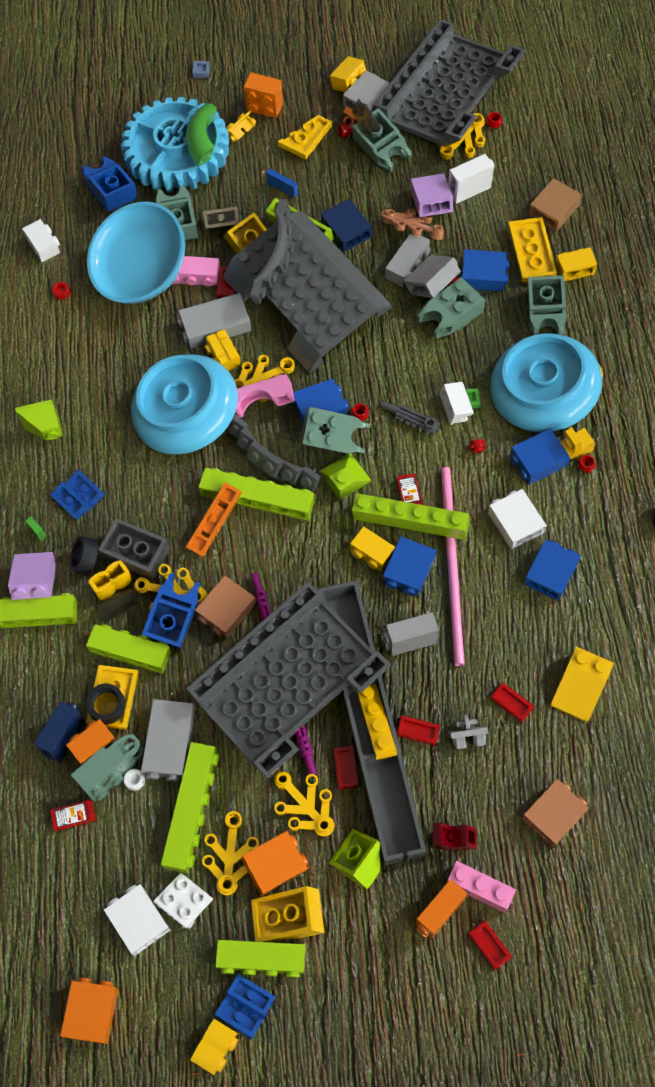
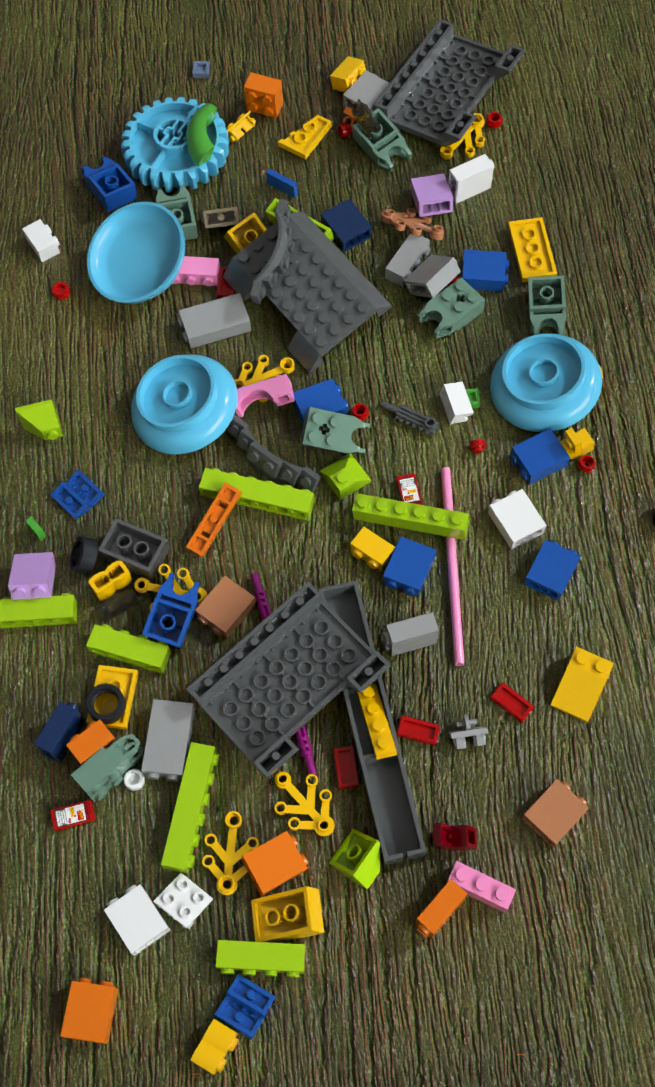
(222, 350): yellow brick -> none
(489, 945): red tile -> none
(555, 204): medium nougat brick -> none
(576, 264): yellow brick -> none

